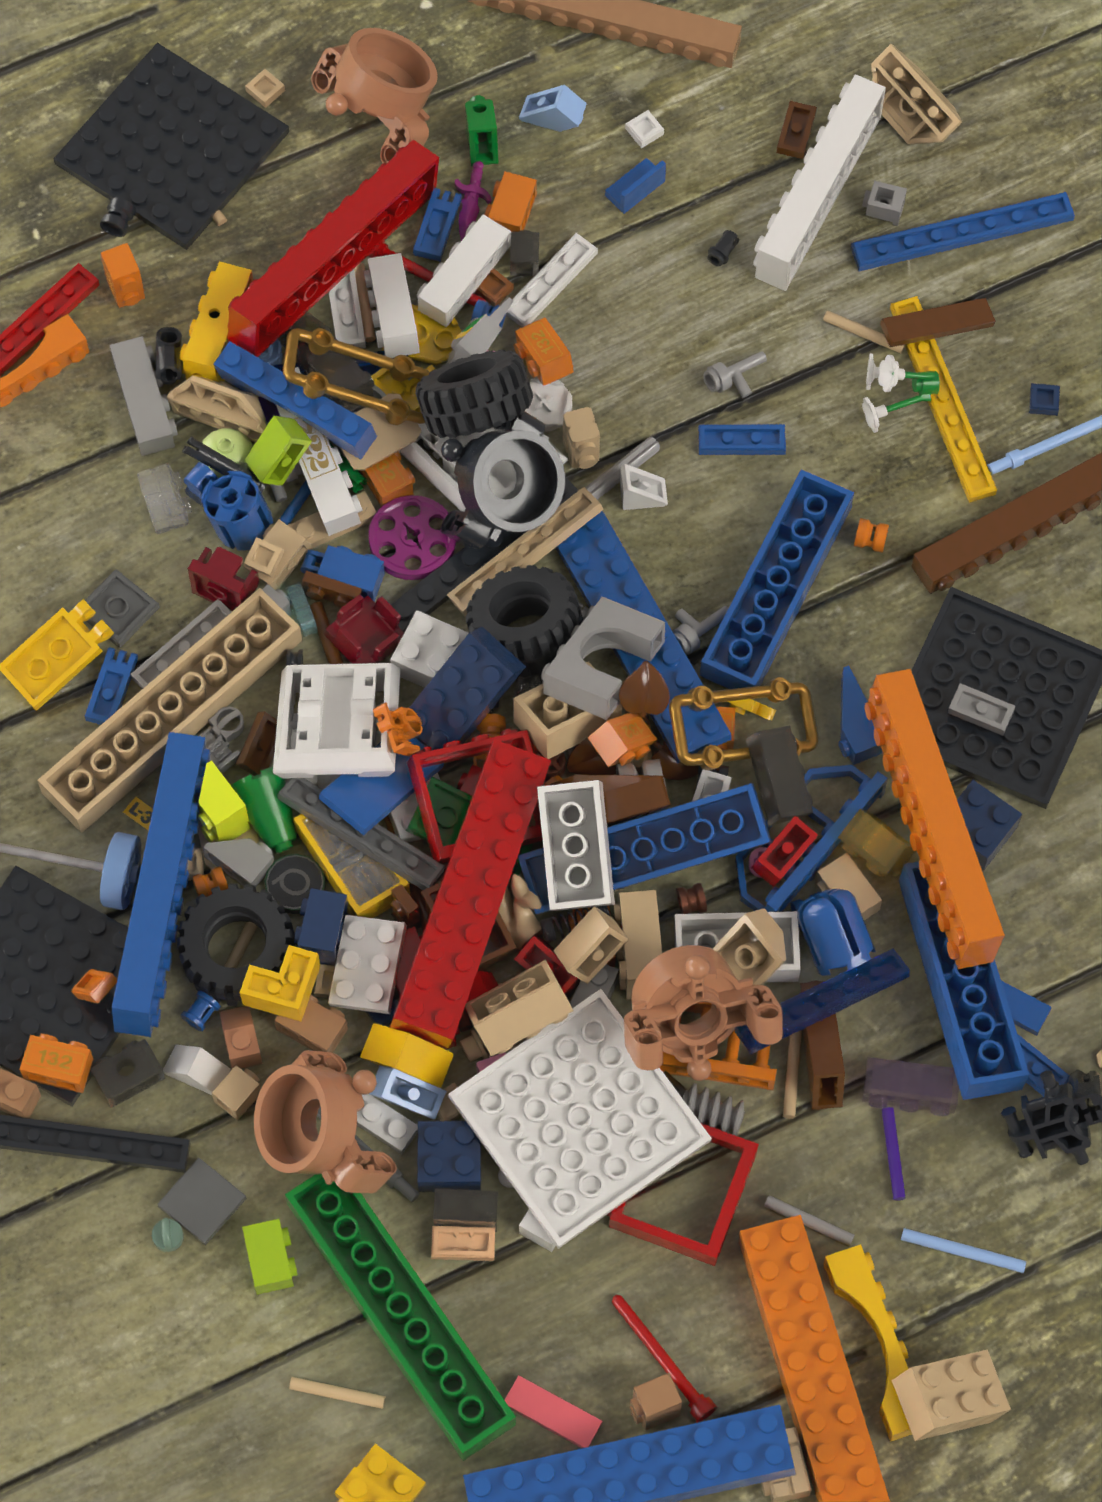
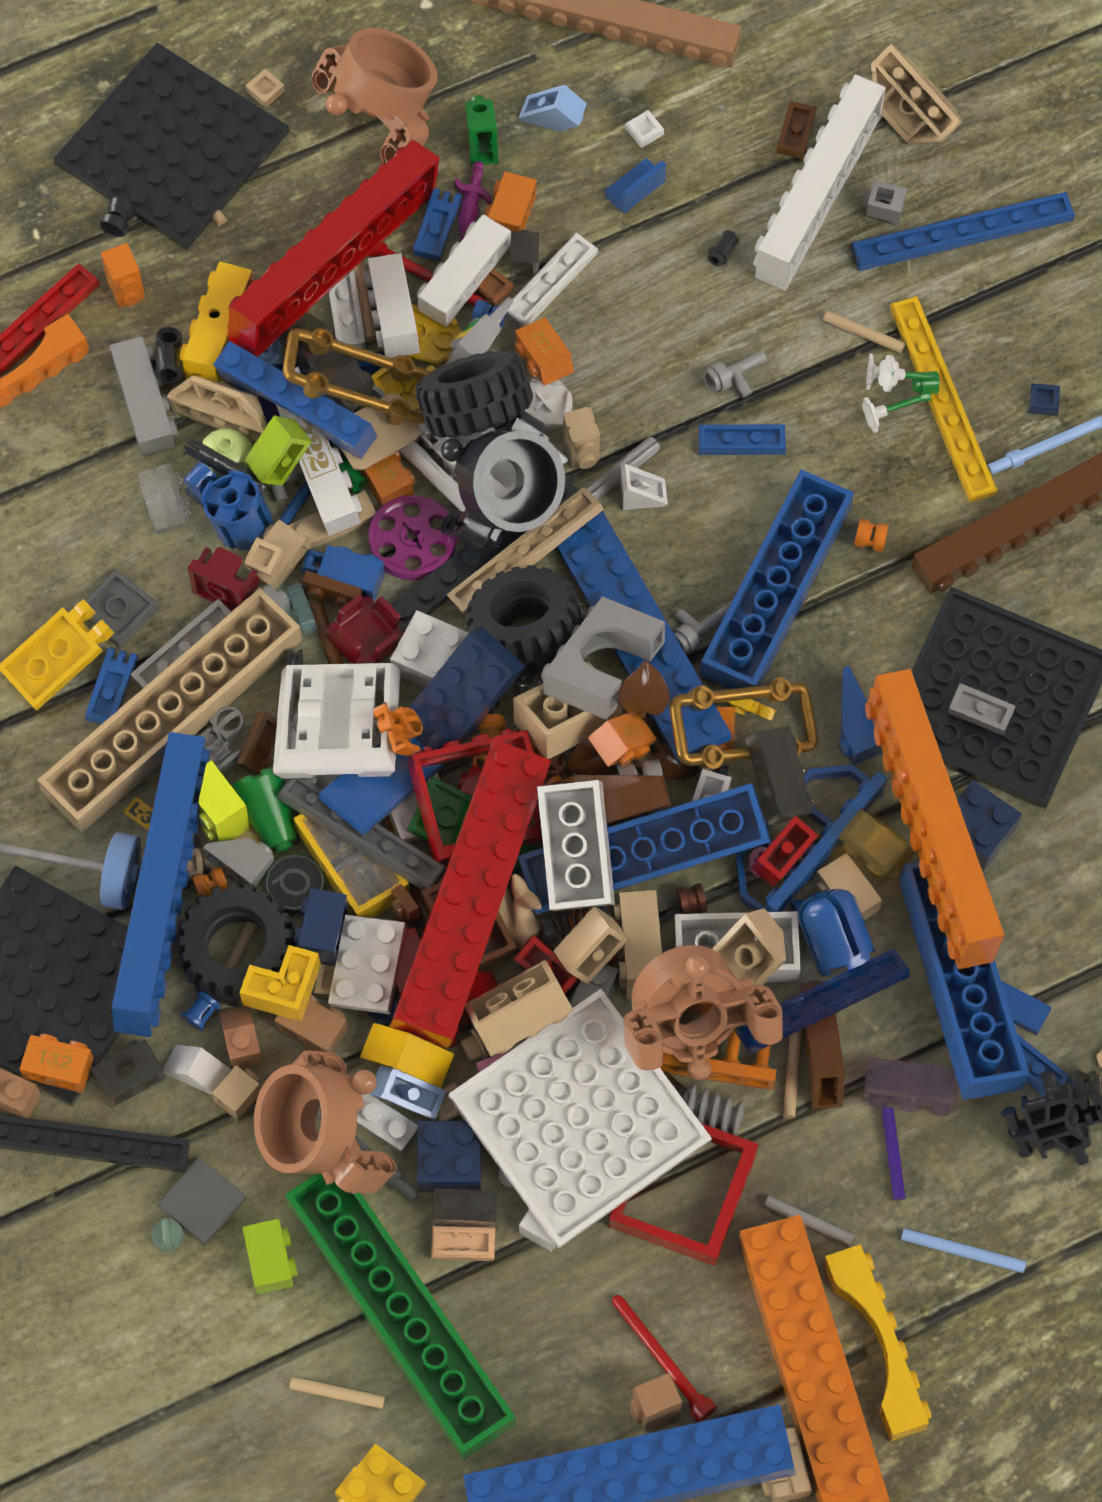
(94, 985): orange tile -> none
(552, 1413): coral tile -> none
(937, 322): reddish brown tile -> none
(951, 1395): tan brick -> none

